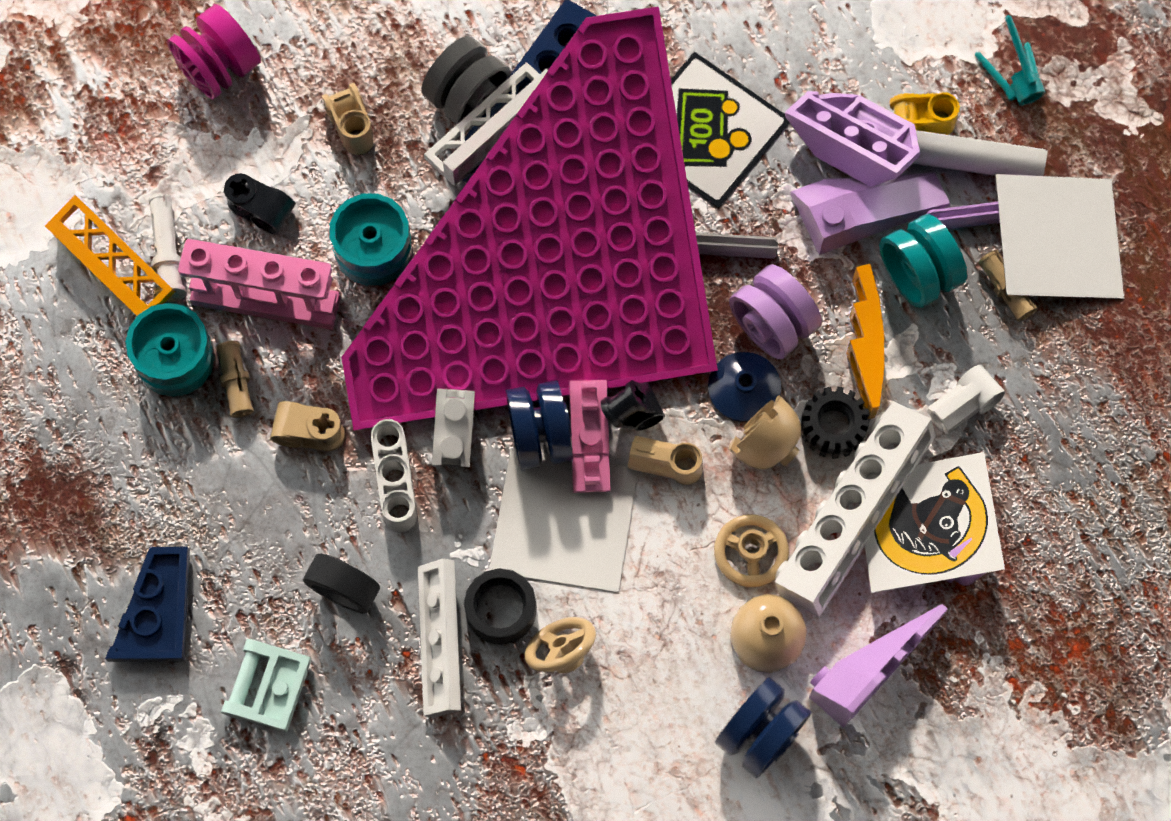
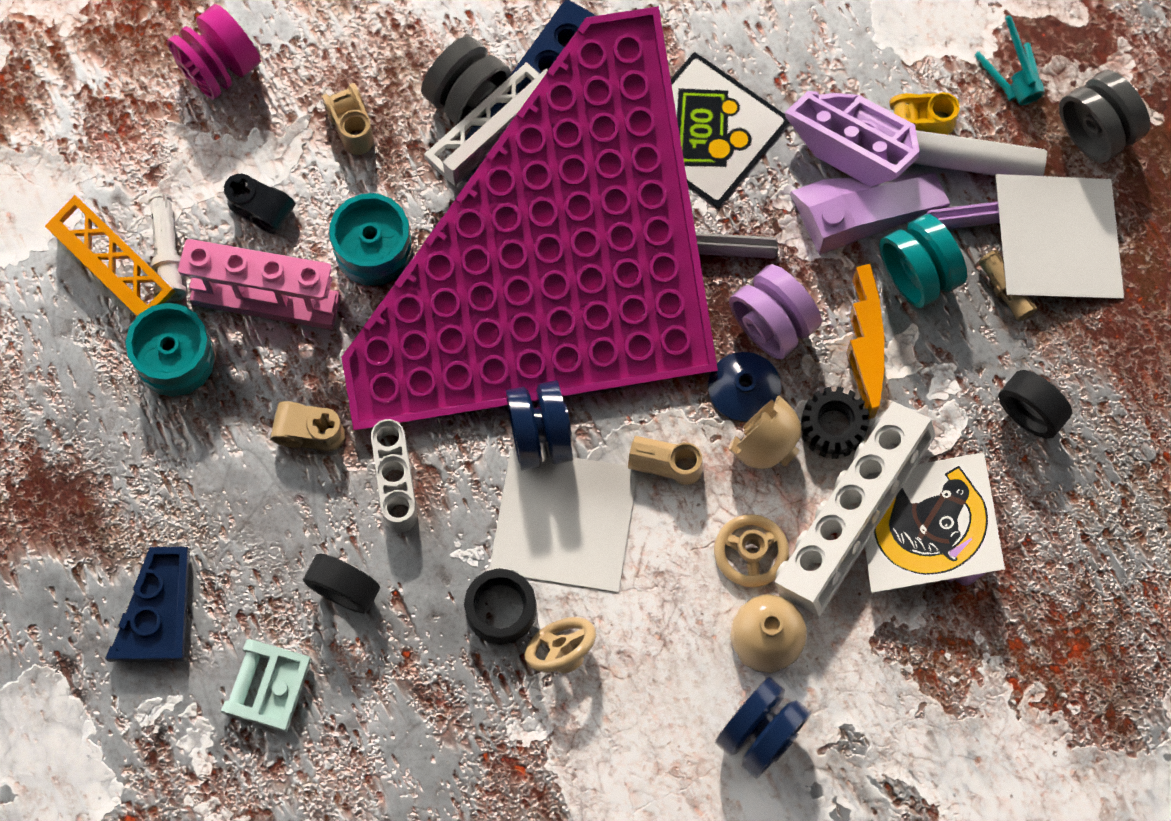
(234, 379): tan pin -> none
(439, 638): white plate -> none
(453, 427): white brick -> none
(589, 437): bright pink plate -> none
(633, 407): black piece -> none
(858, 676): lavender wedge -> none
(973, 394): white piece -> none
(1035, 404): none -> black tyre
(1104, 116): none -> dark grey wheel

